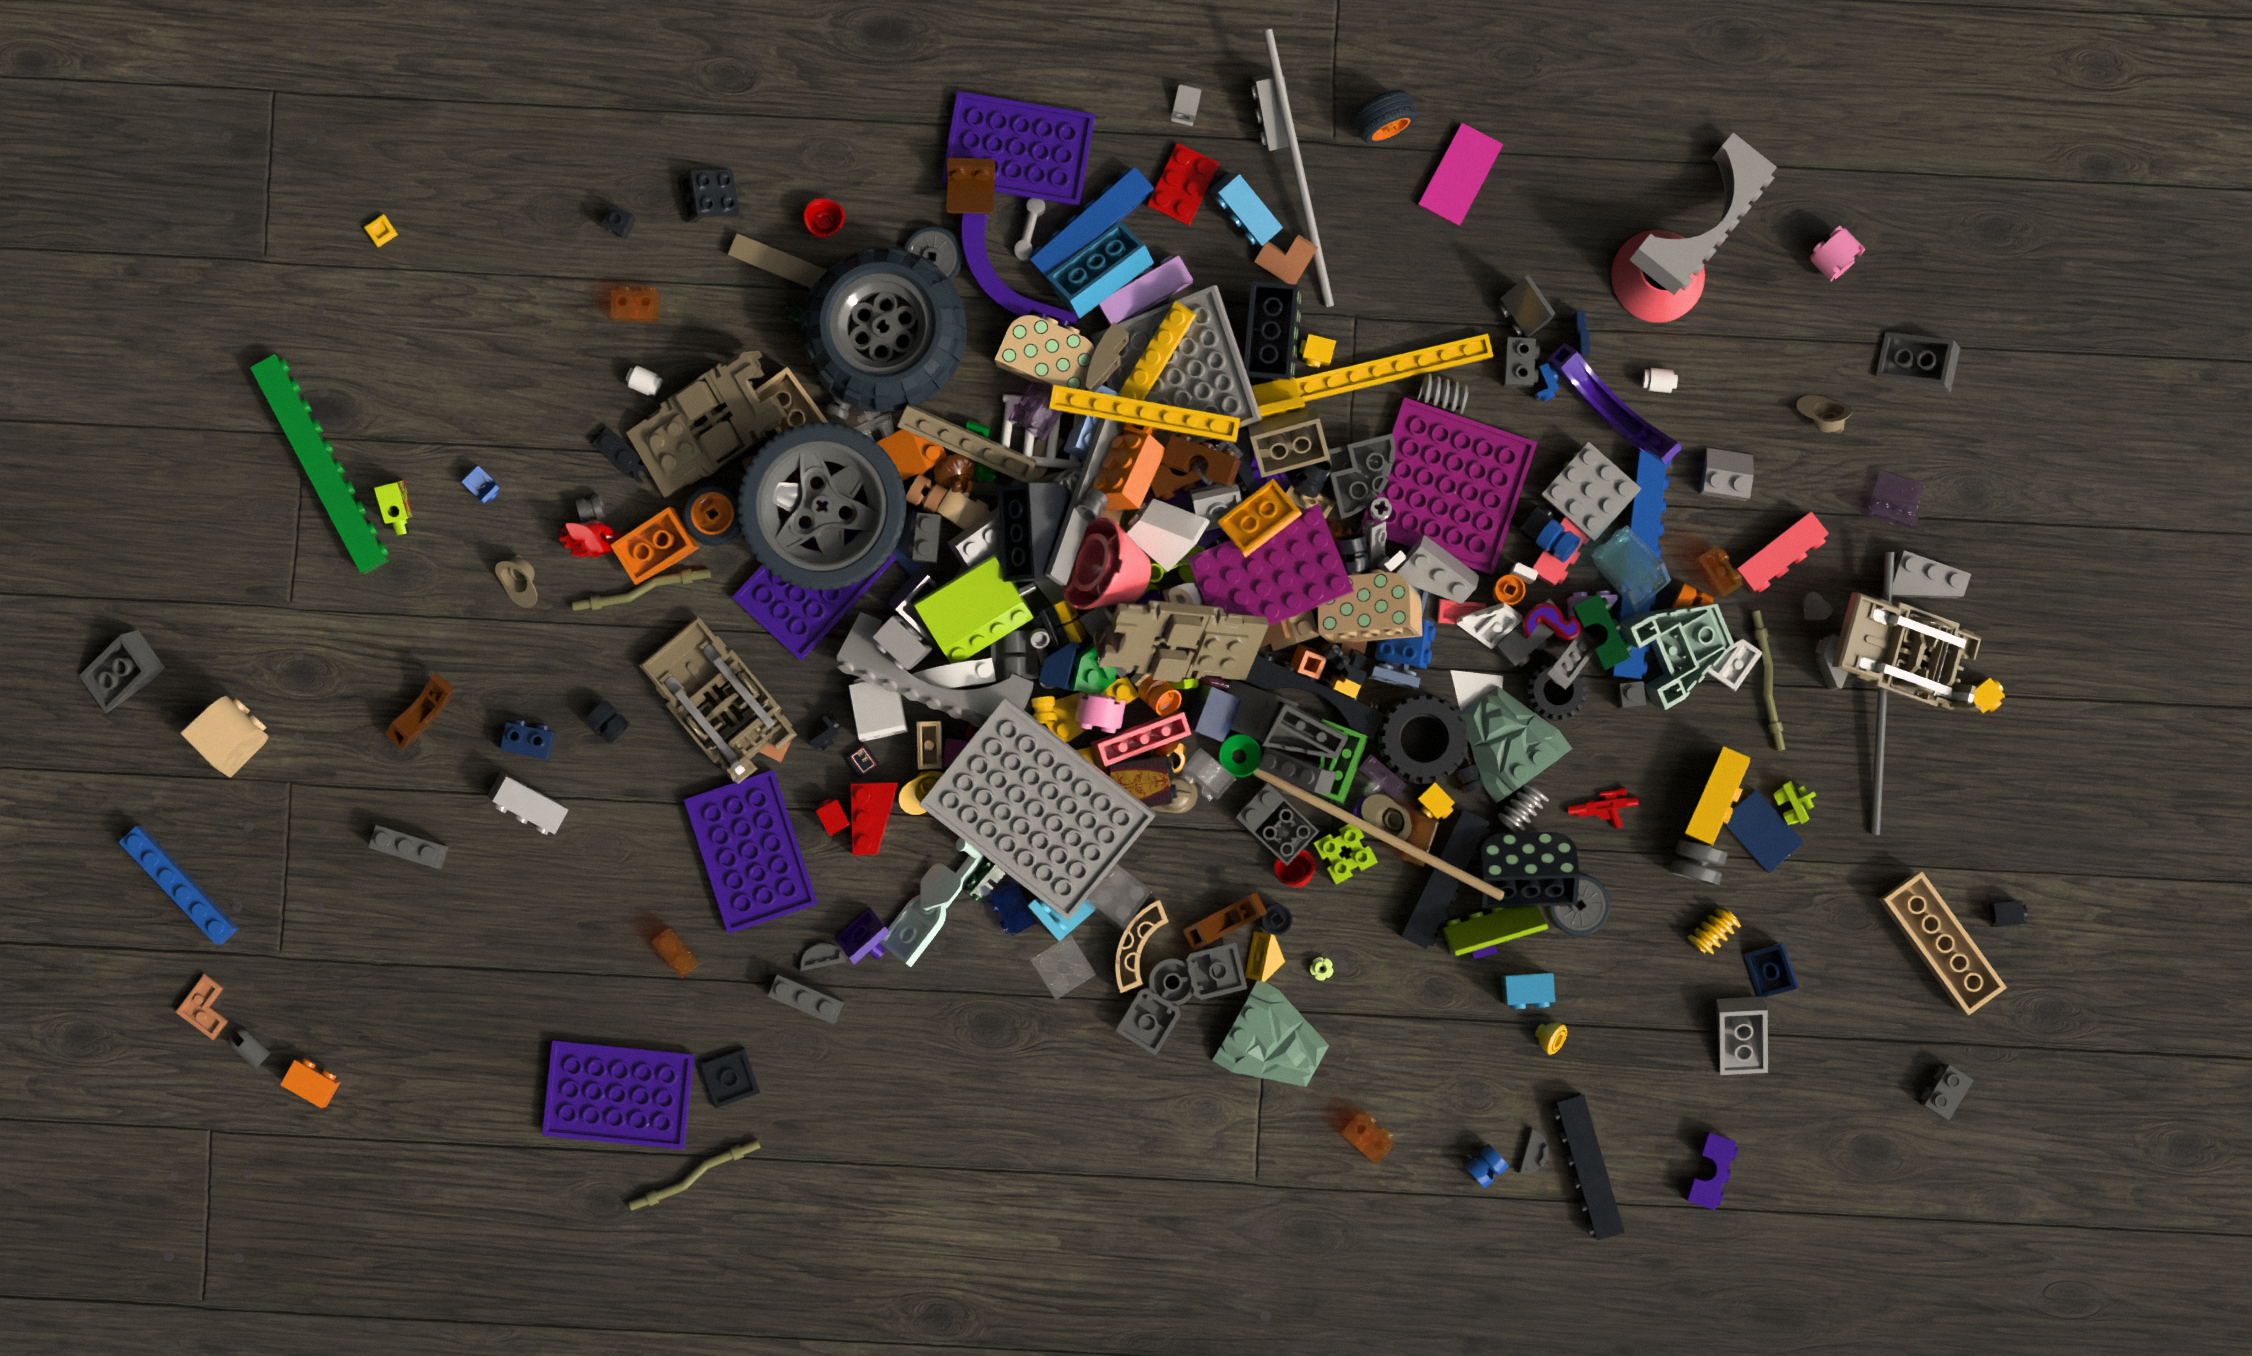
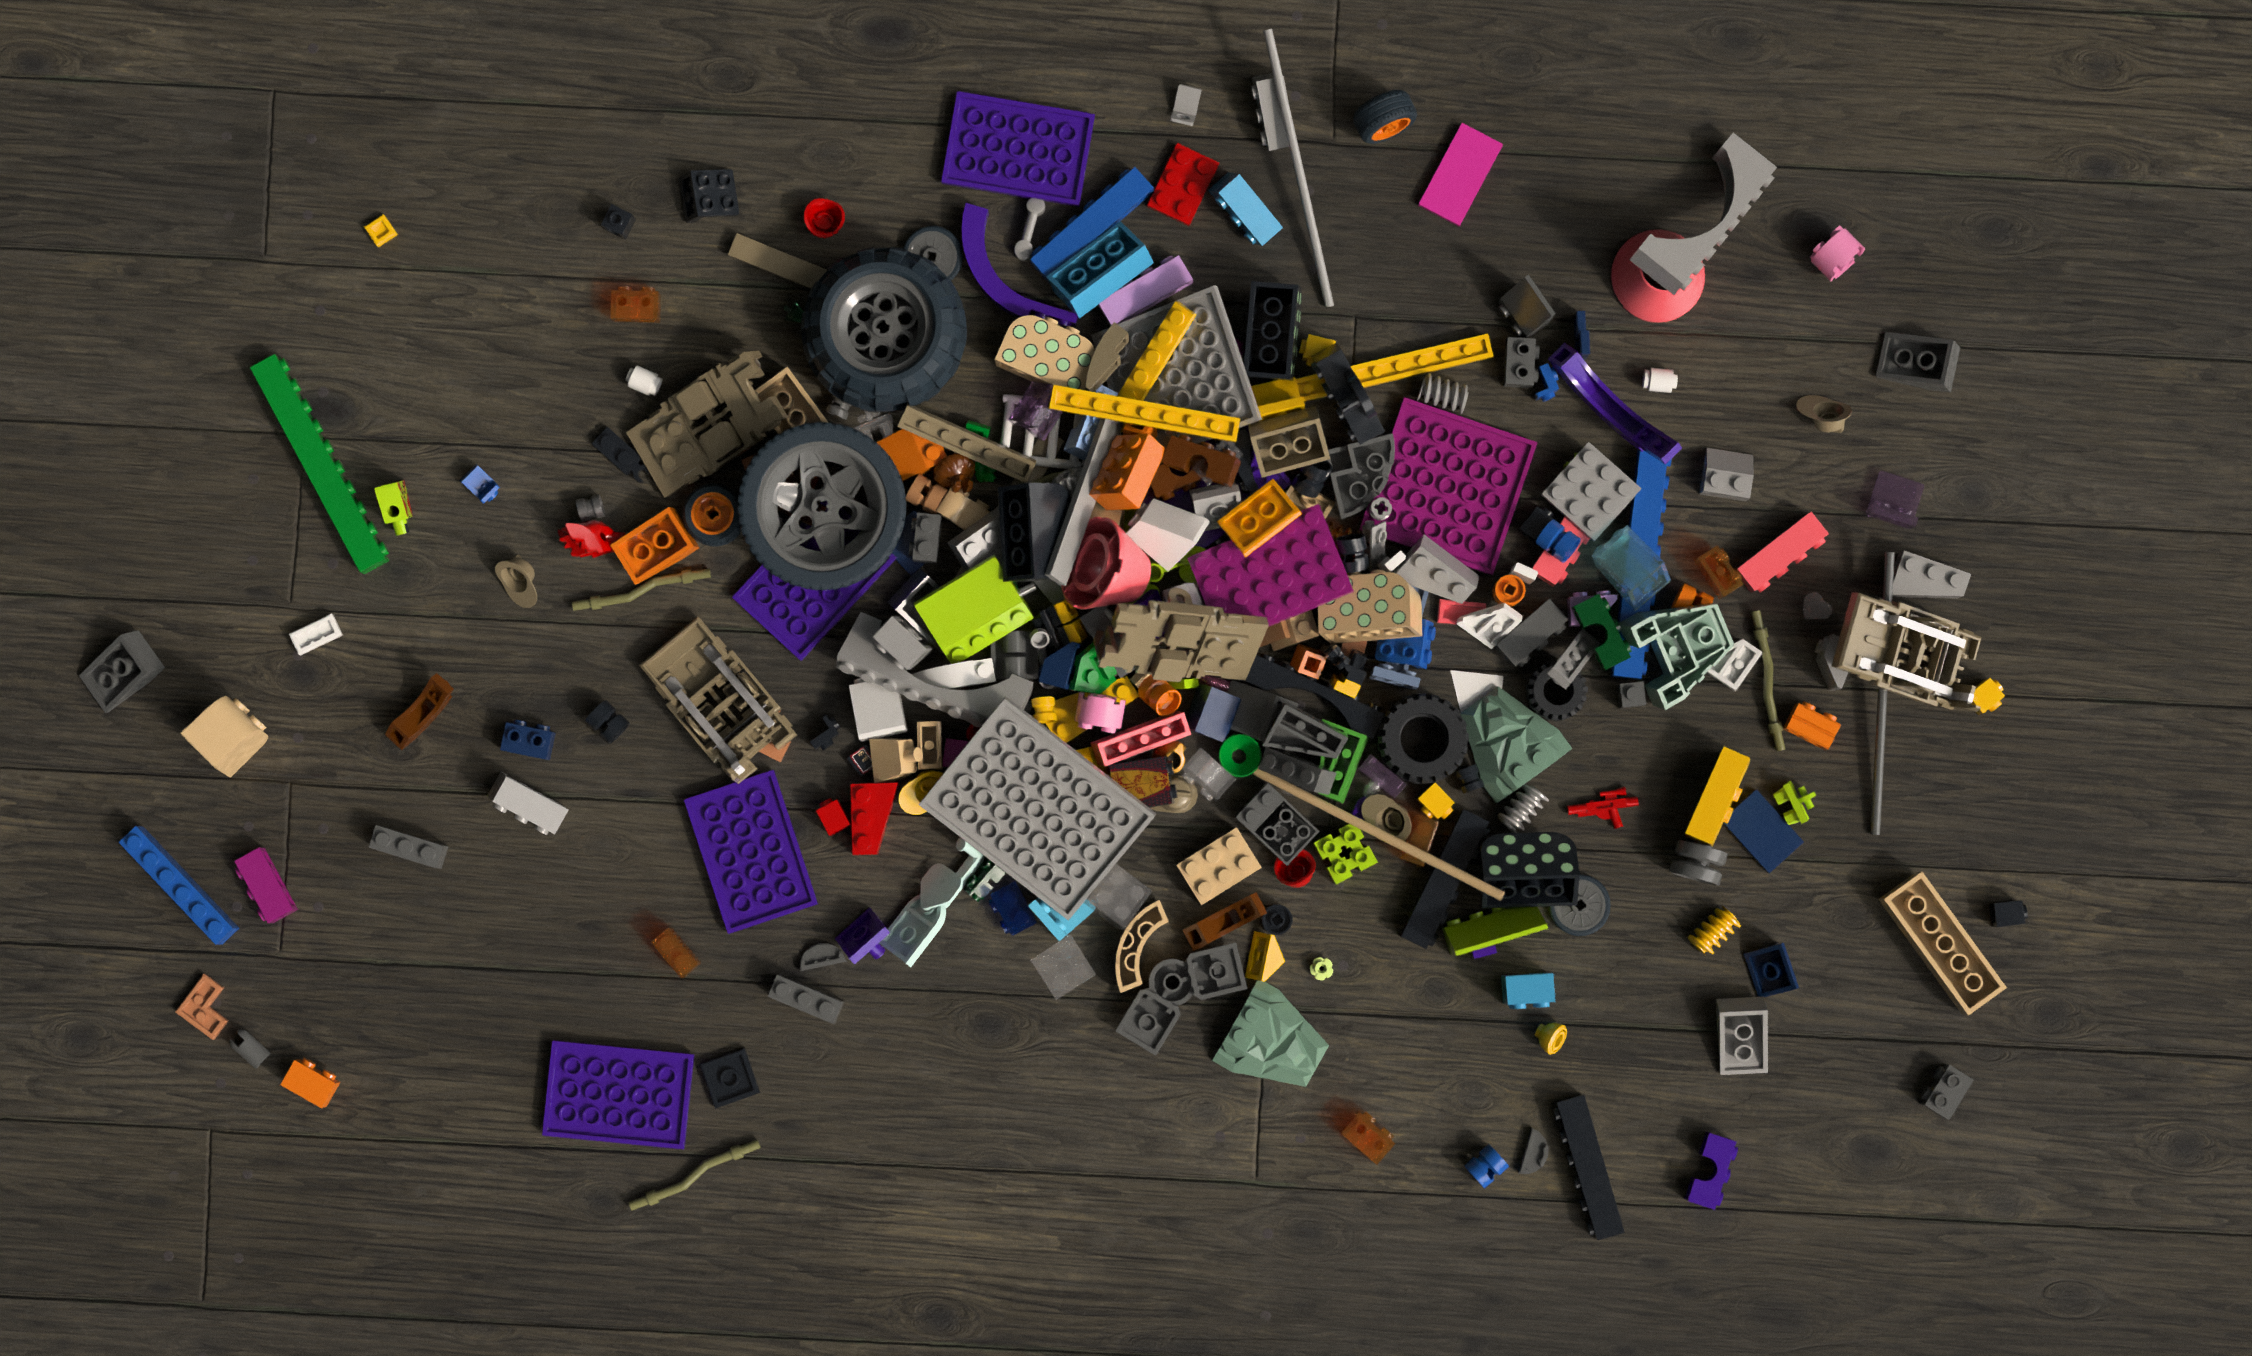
(265, 885): none -> magenta brick
(315, 634): none -> white plate
(893, 758): none -> tan torso
(970, 185): reddish brown bracket -> none
(1092, 505): flat silver wheel -> none
(1218, 866): none -> tan brick
(1287, 265): nougat tile -> none
(1349, 394): none -> black brick
(1553, 619): dark red animal -> none
(1811, 725): none -> orange brick

